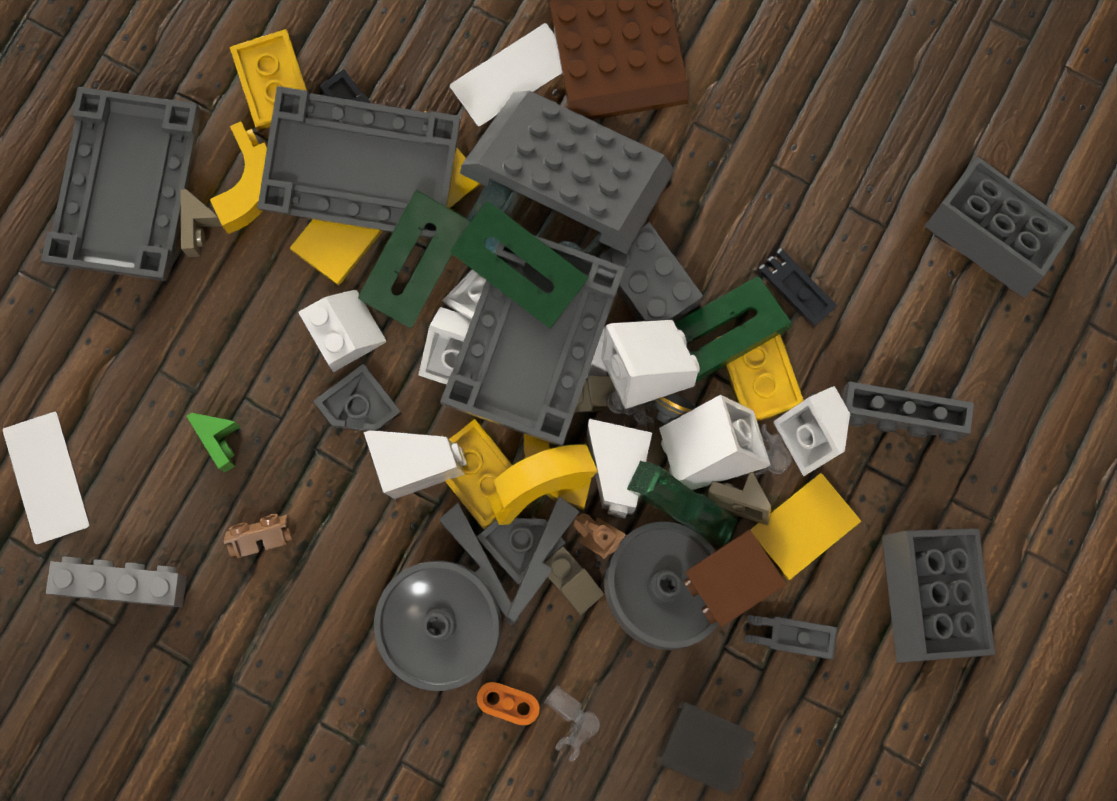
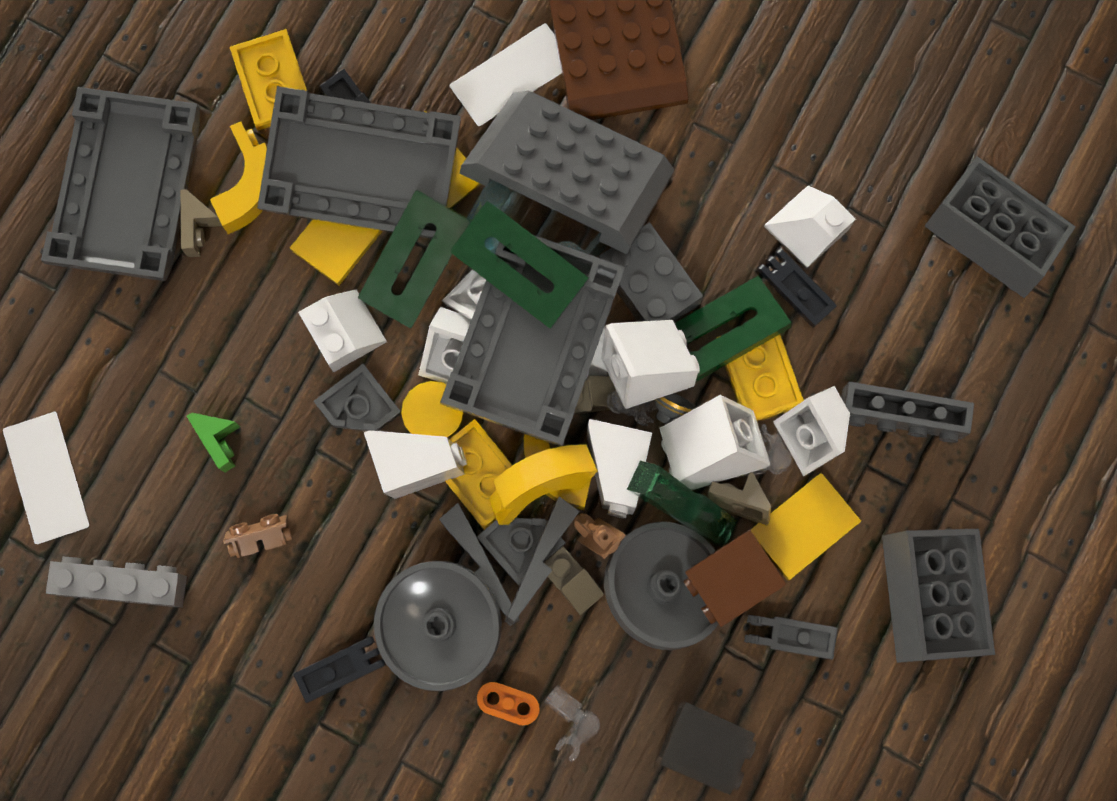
(337, 670): none -> black hinge
(425, 414): none -> yellow tile
(810, 225): none -> white slope

